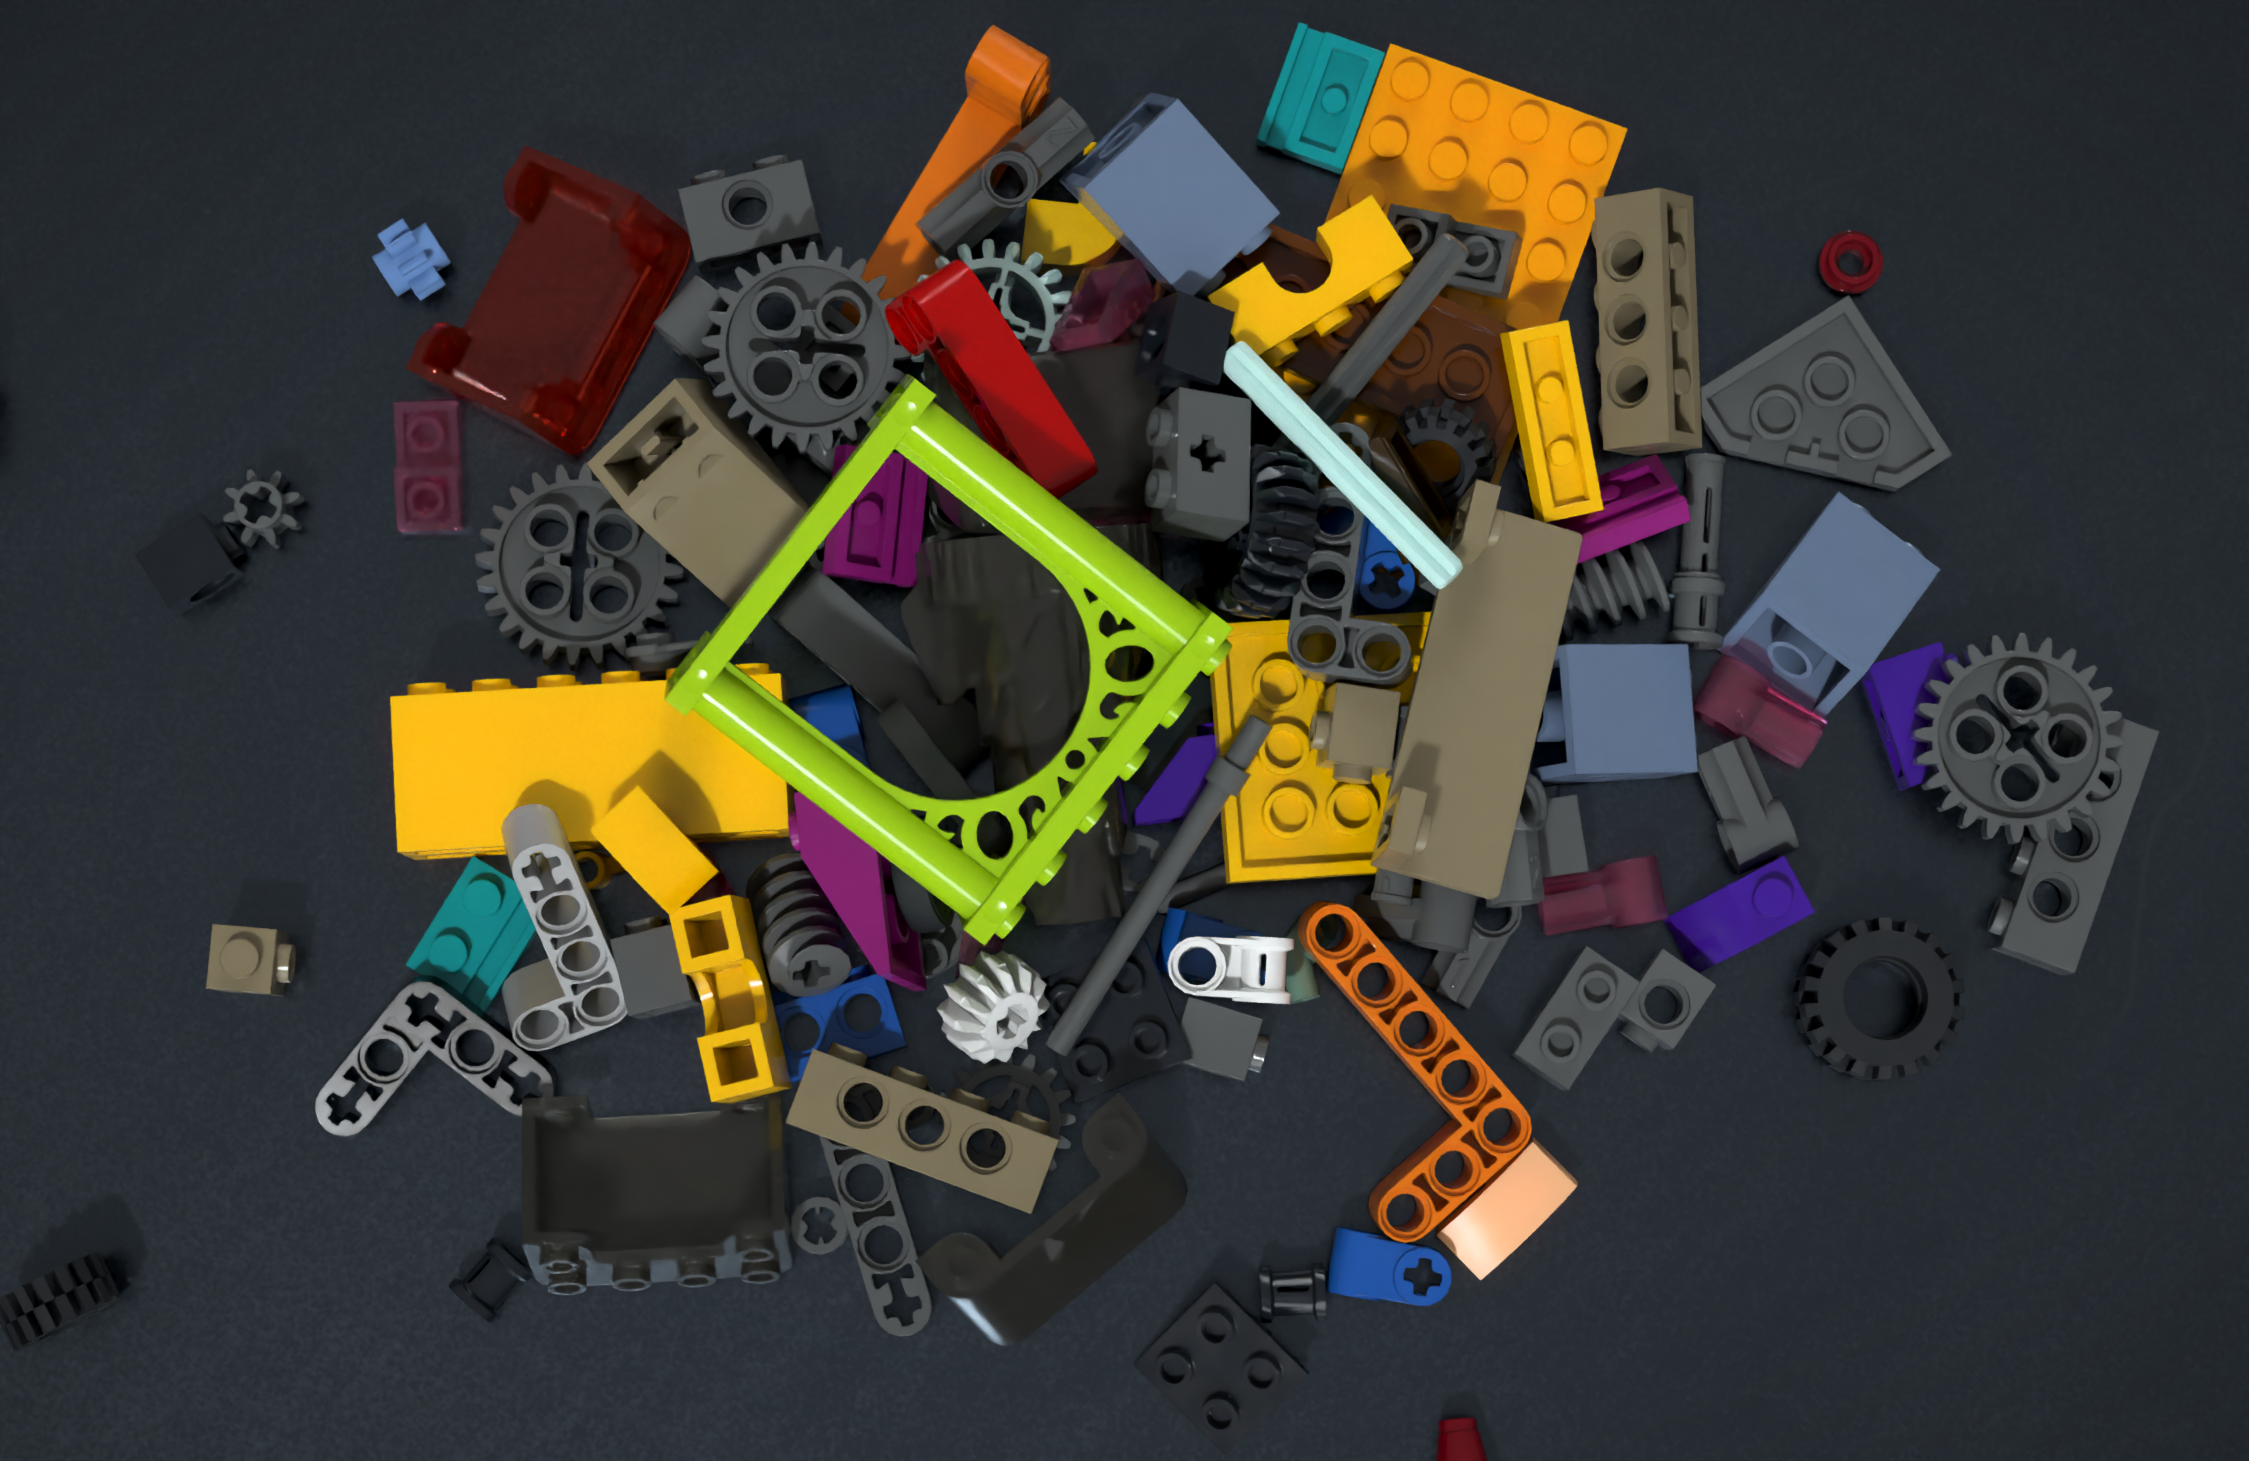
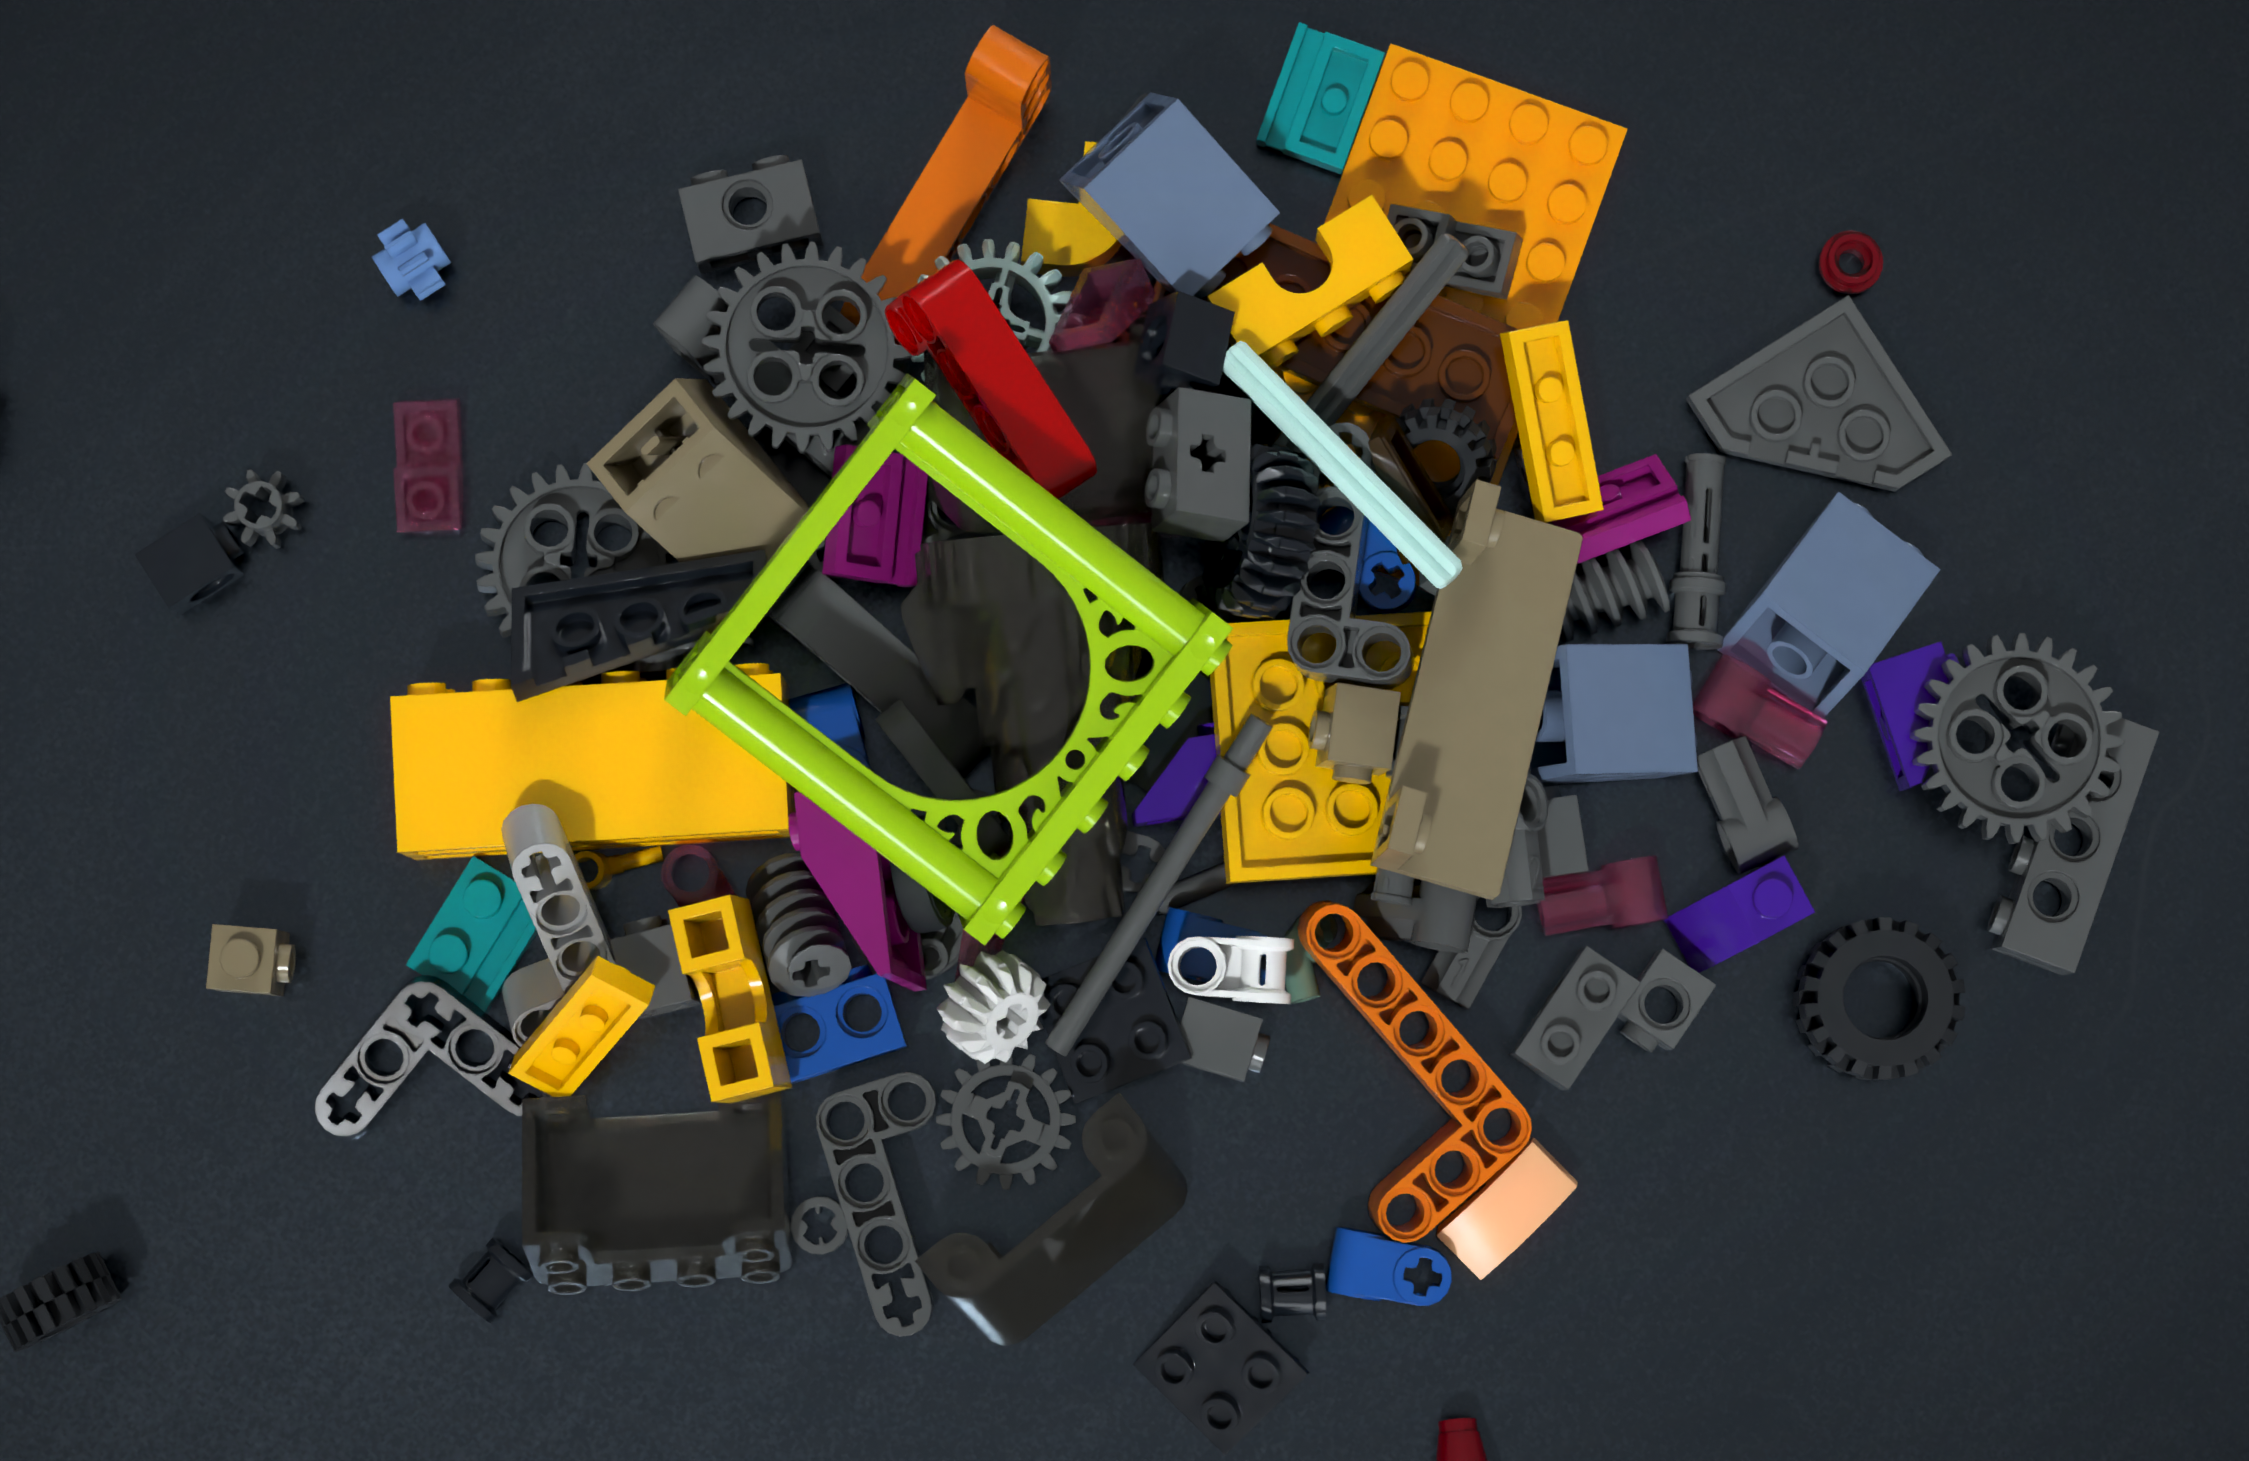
(561, 305): clear red windscreen -> none
(582, 1028): none -> yellow plate
(616, 618): none -> black wing
(654, 850): yellow brick -> none
(823, 1111): dark tan brick -> none
(1033, 152): dark grey piece -> none
(1668, 347): dark tan brick -> none

